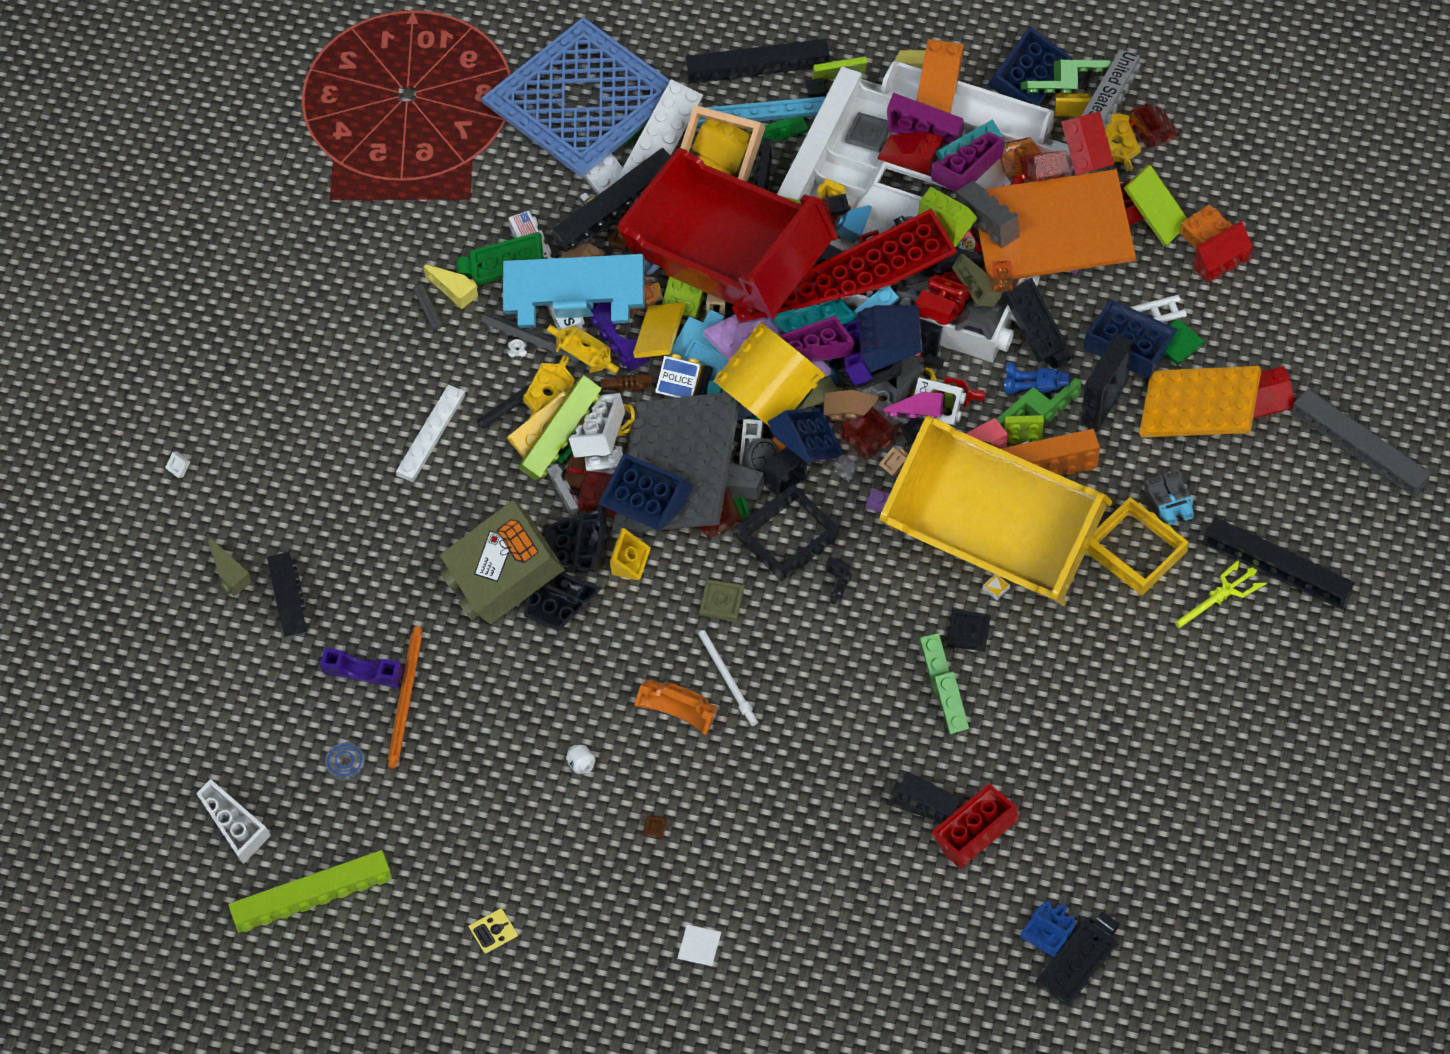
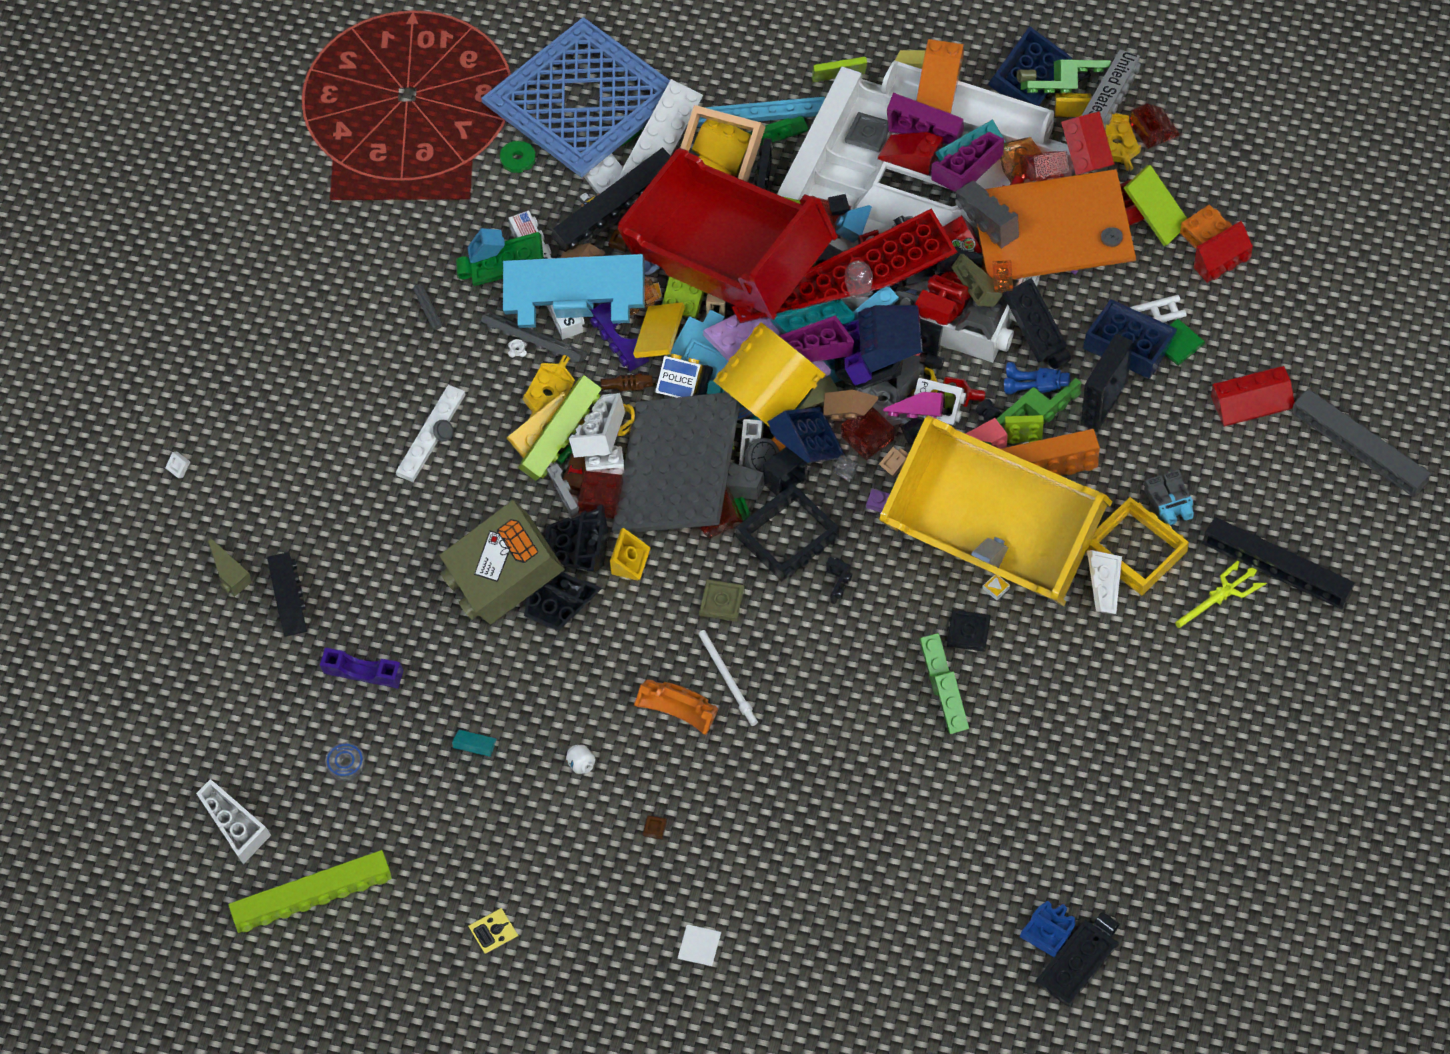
(405, 696): orange piece -> none
(443, 430): none -> dark grey piece
(452, 284): light yellow slope -> none
(474, 743): none -> teal slope
(485, 245): none -> dark azure slope
(503, 408): black axle -> none
(517, 148): none -> green tile
(572, 340): yellow plate -> none
(645, 492): dark blue slope -> none
(756, 61): black brick -> none
(815, 88): black plate -> none
(830, 188): yellow bracket -> none
(858, 281): none -> clear cap
(922, 798): black wedge -> none
(952, 215): lime slope -> none
(975, 825): red slope -> none
(987, 410): none -> black wheel
(991, 551): none -> sand blue slope
(1026, 75): none -> olive hinge
(1105, 580): none -> white wing
(1111, 237): none -> dark grey piece
(1200, 401): light orange plate -> none

